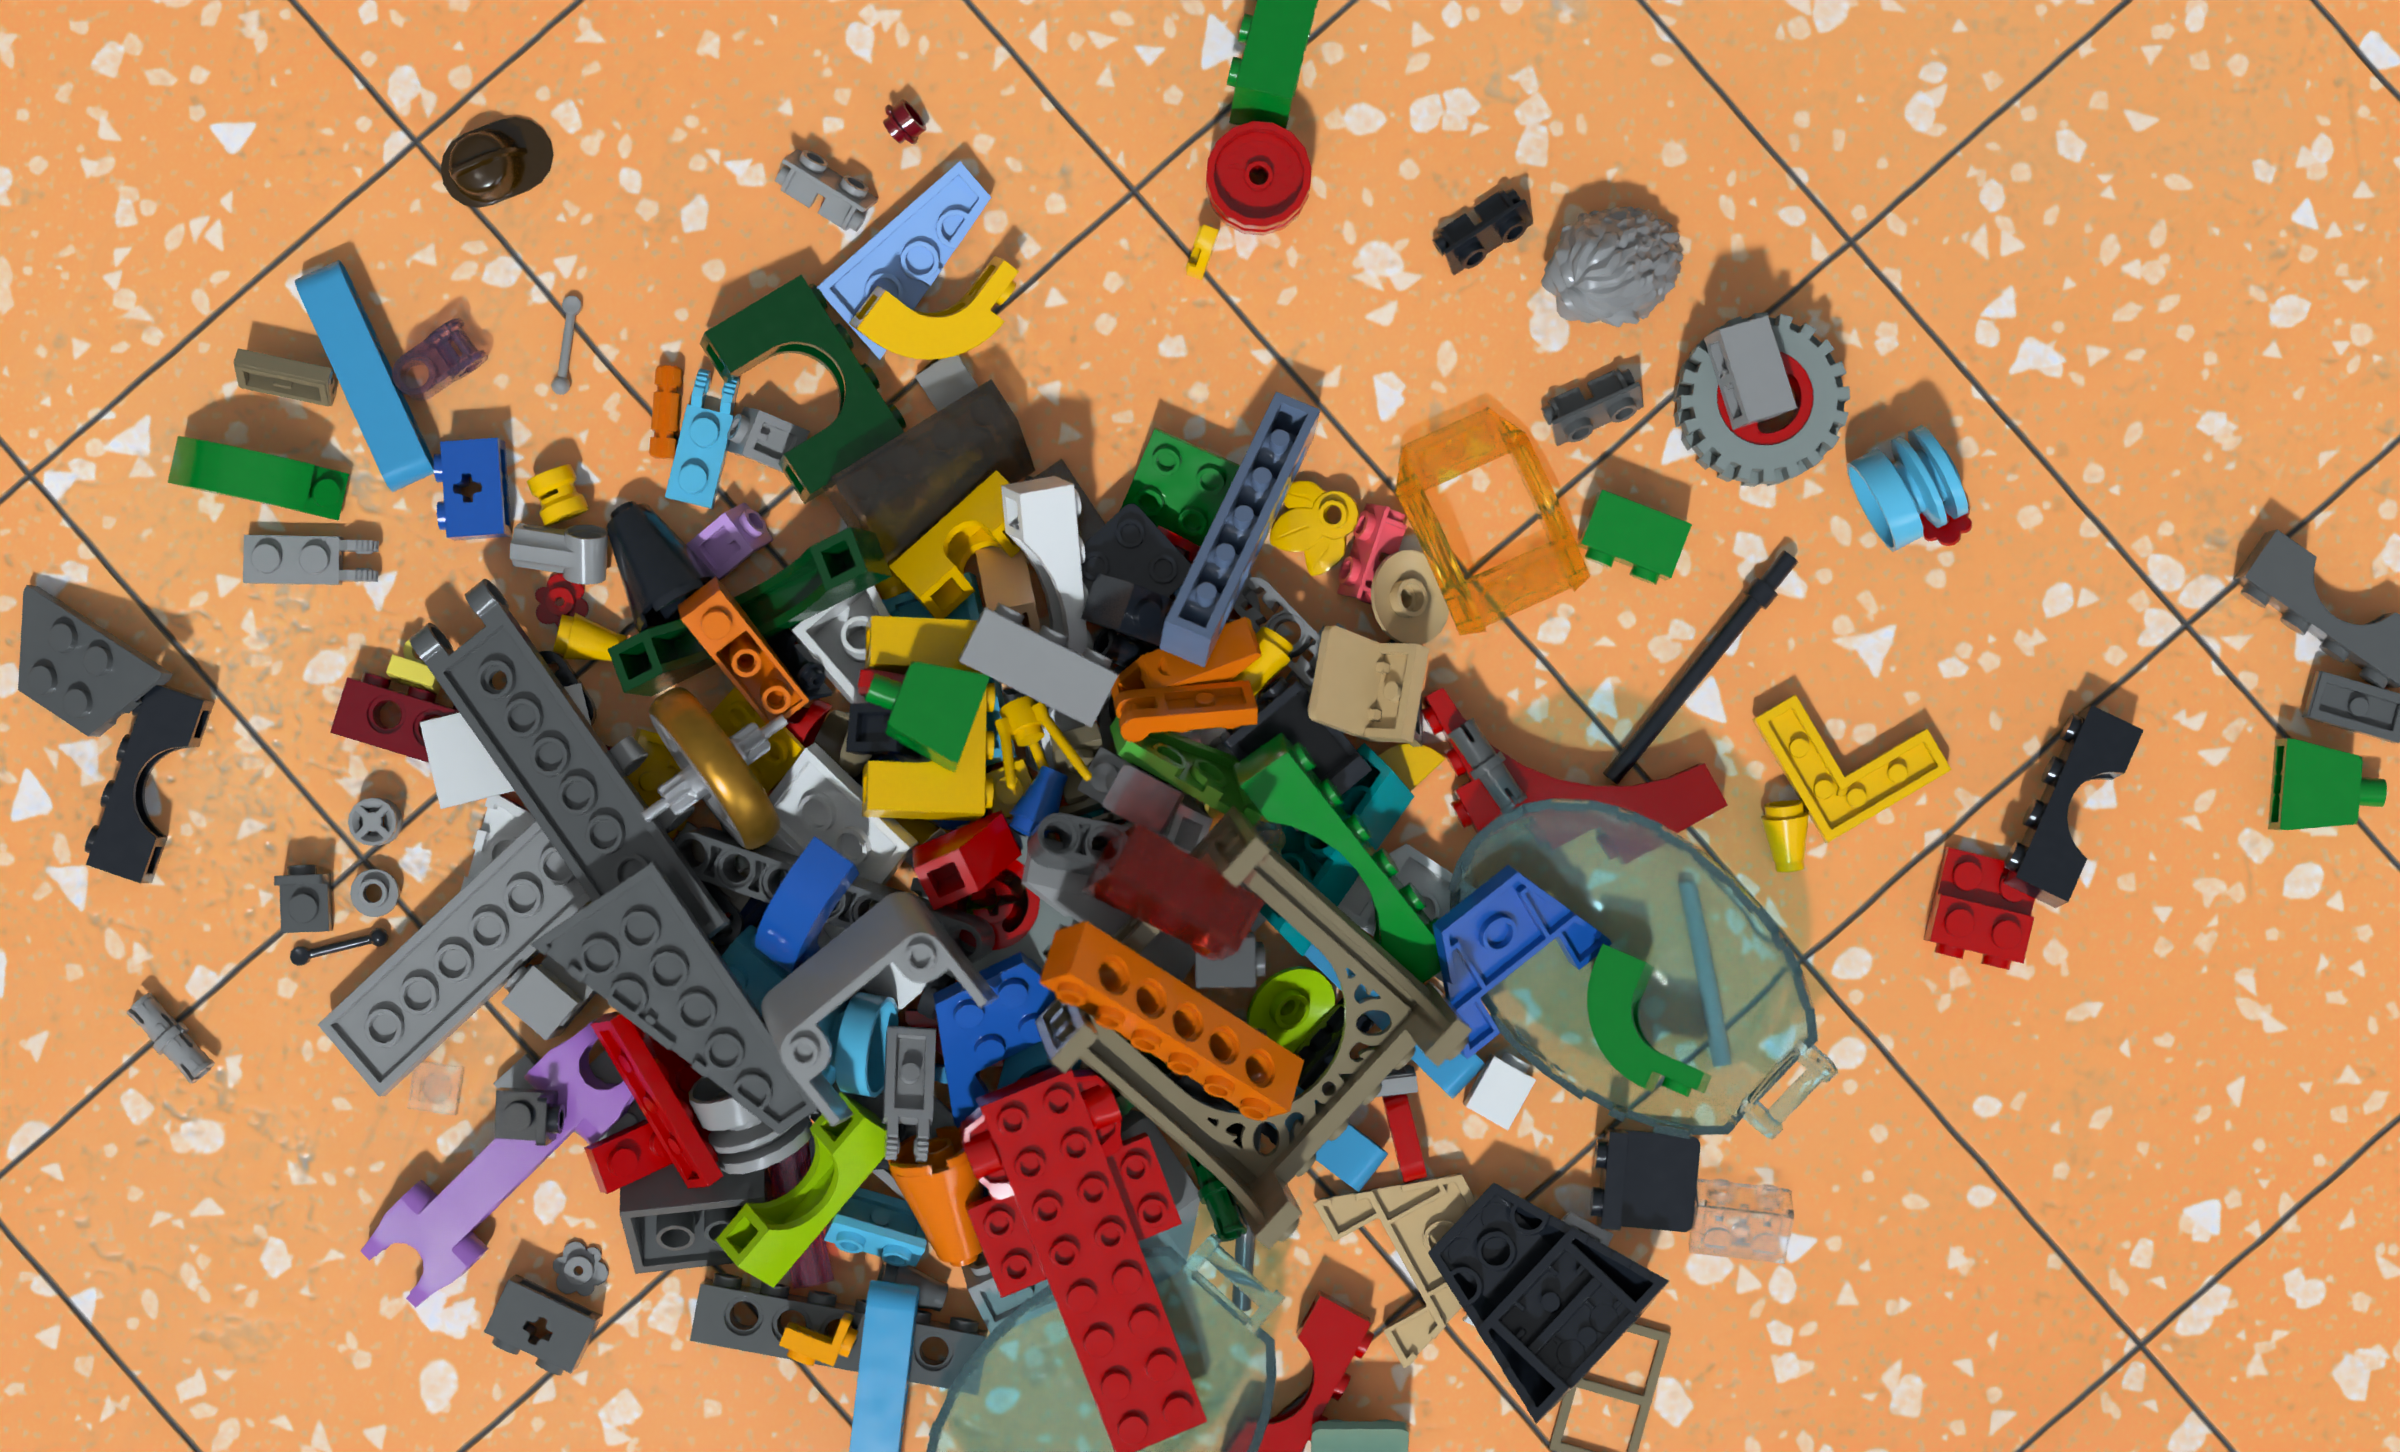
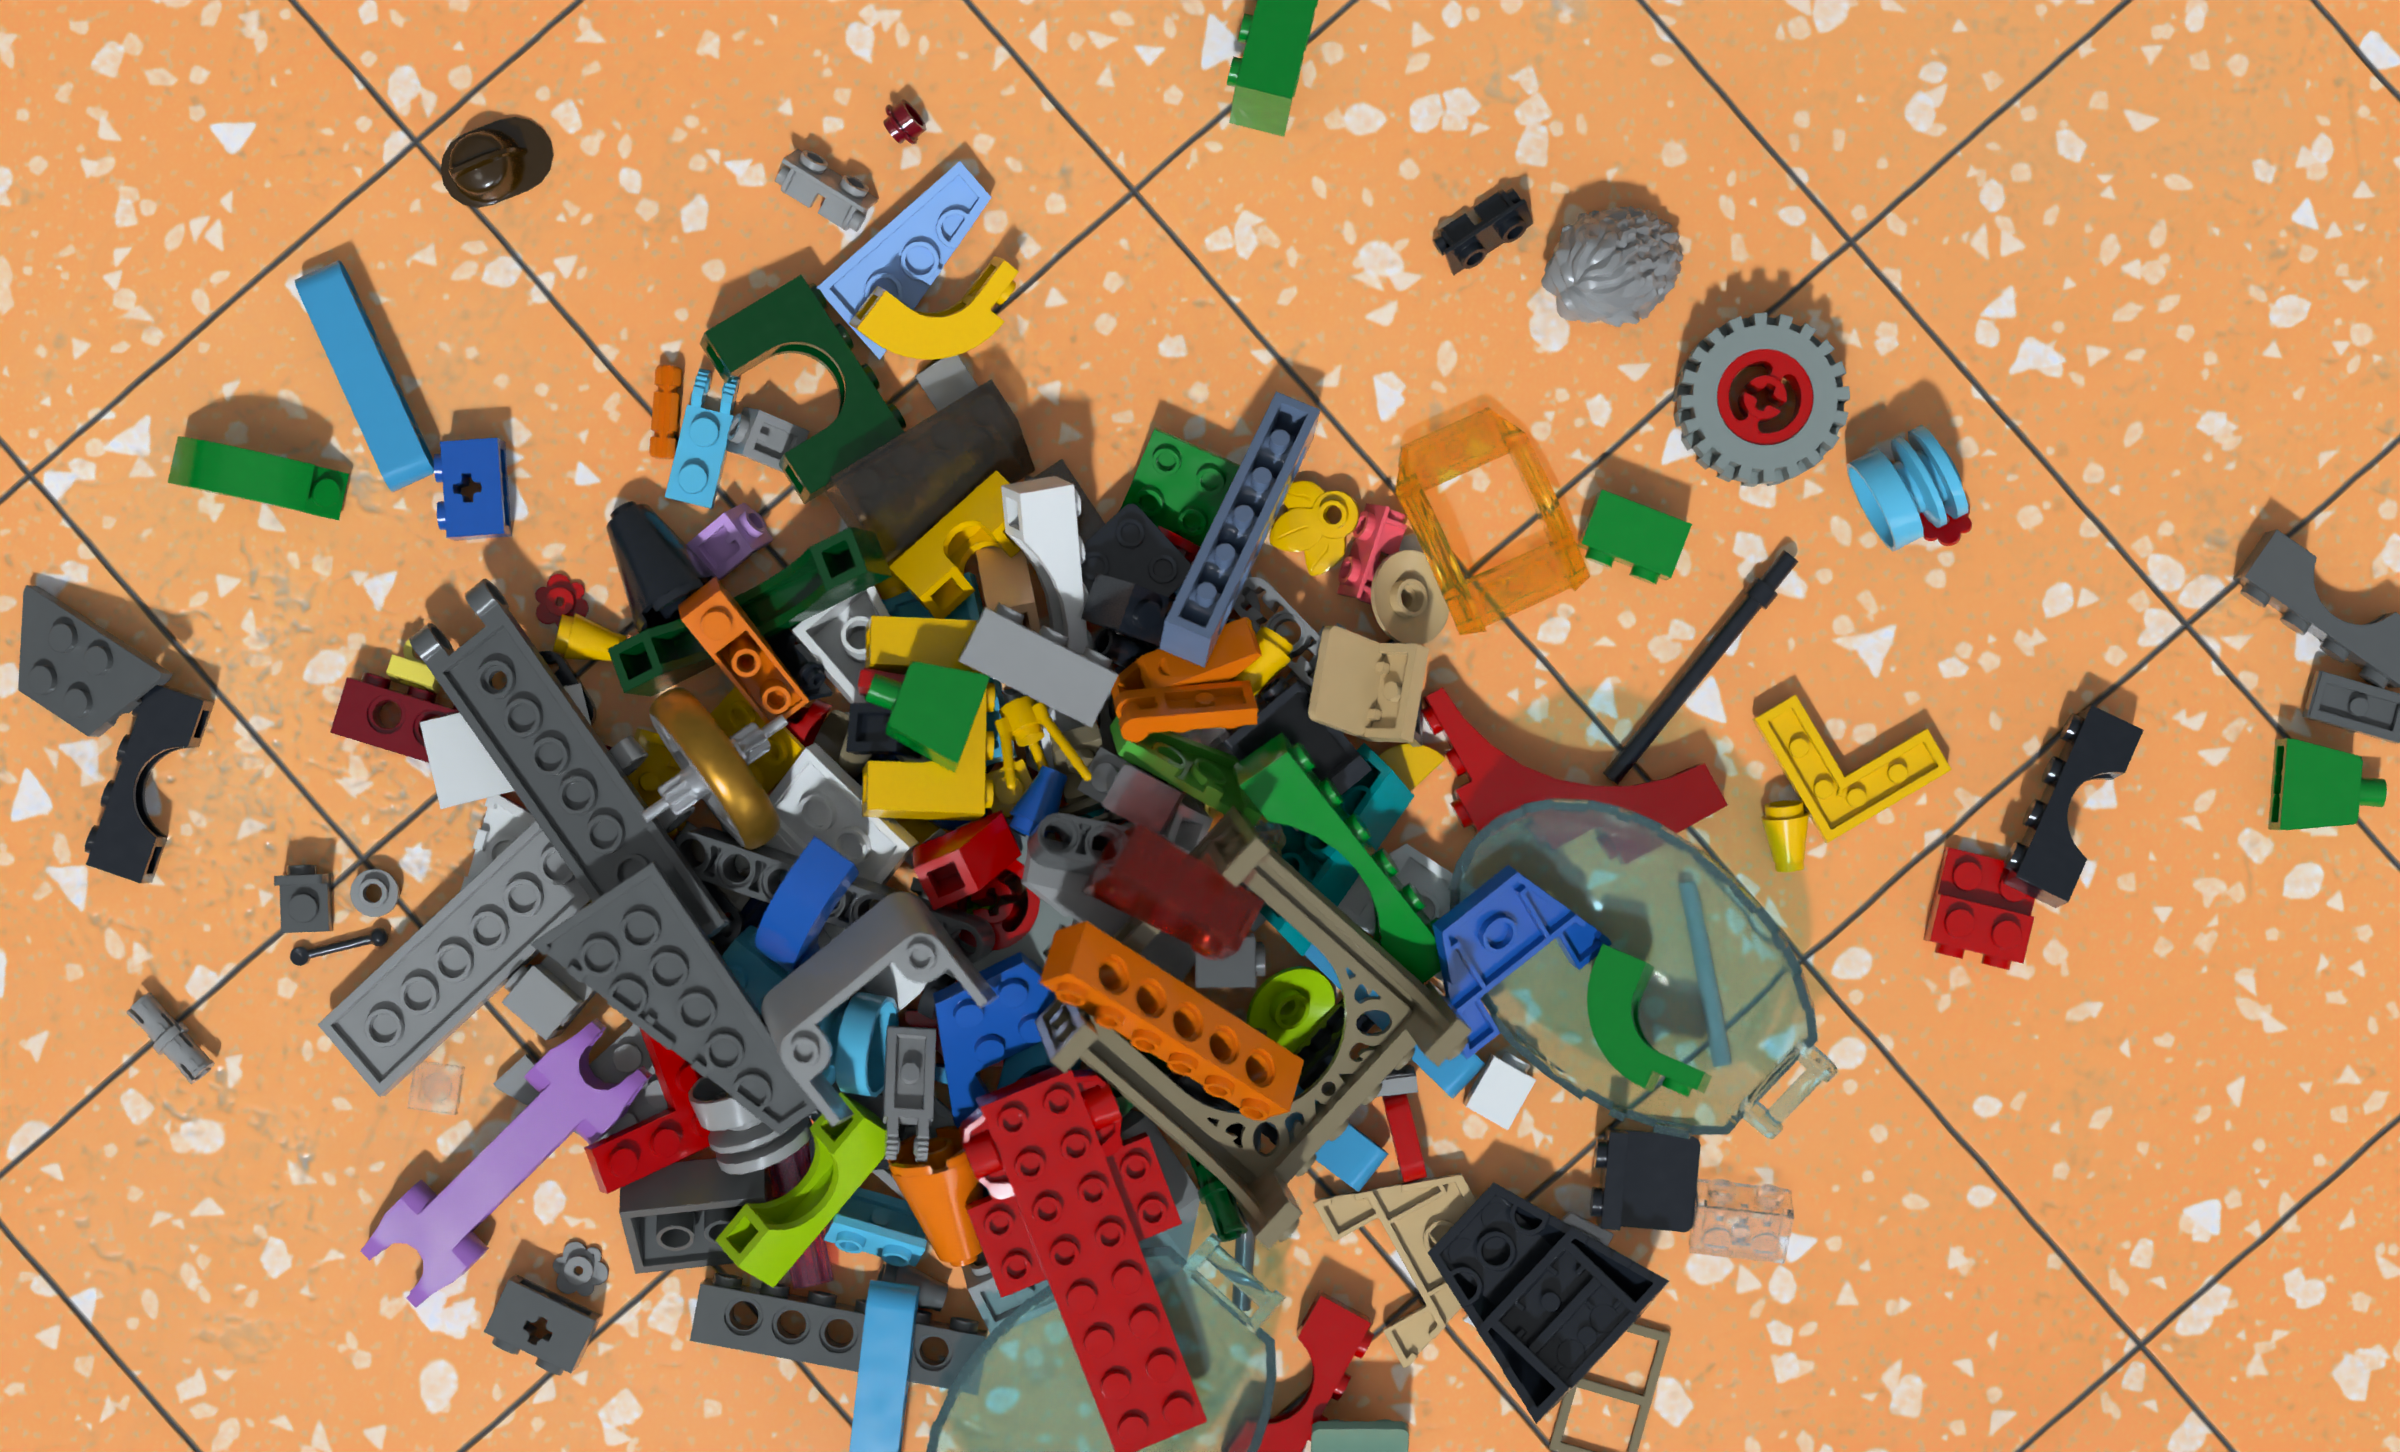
(285, 377): dark tan tile -> none
(303, 560): light grey hinge -> none
(362, 821): light grey wheel -> none
(440, 359): clear purple piece -> none
(528, 1115): black bracket -> none
(557, 495): yellow wheel -> none
(572, 307): light grey hinge -> none
(574, 551): light grey piece -> none
(665, 1112): red plate -> none
(809, 1345): light orange bracket -> none
(1202, 251): yellow tile -> none
(1254, 149): red wheel -> none
(1487, 765): dark grey pin -> none
(1614, 400): dark grey hinge -> none
(1750, 372): light grey hinge -> none

